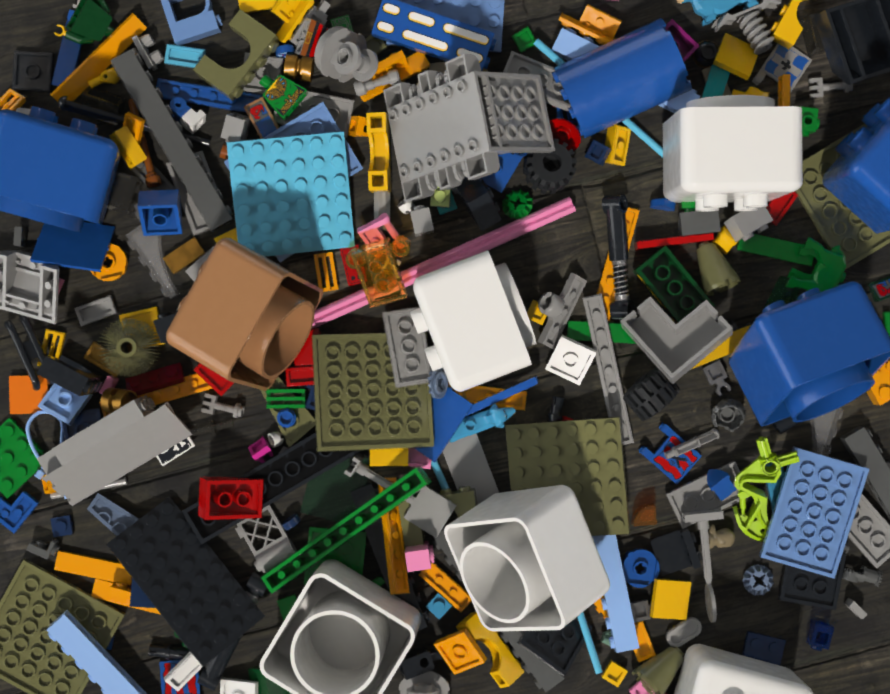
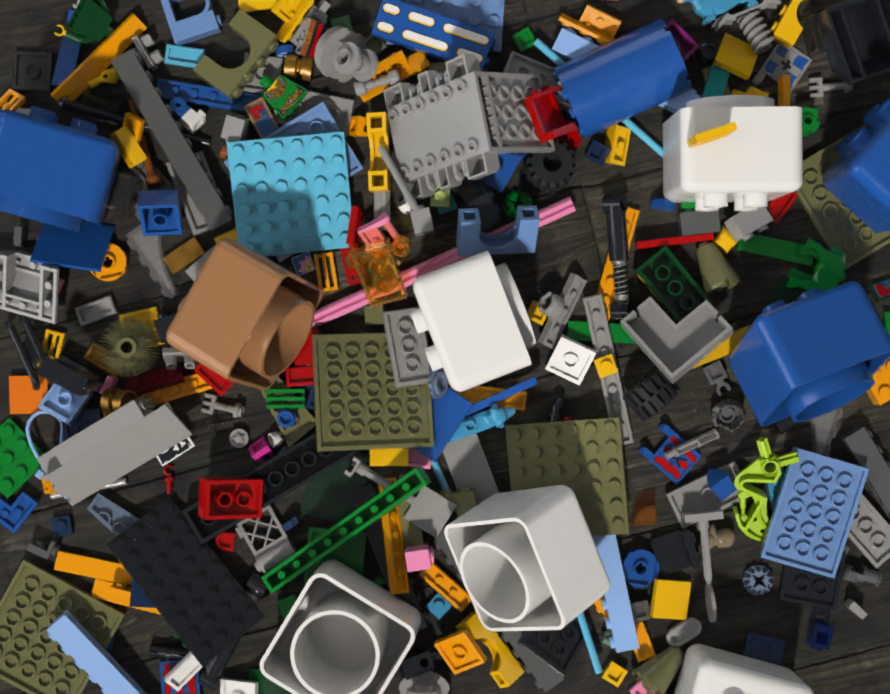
(169, 479): none -> red hand
(172, 356): none -> light grey hips
(226, 541): none -> red tile
(239, 438): none -> light grey tile
(303, 263): none -> tile
(355, 222): none -> red tile
(373, 315): none -> olive tile
(398, 178): none -> light grey bar
(518, 239): none -> medium blue arch
(546, 114): none -> red panel
(605, 365): none -> yellow plate
(711, 135): none -> yellow tile

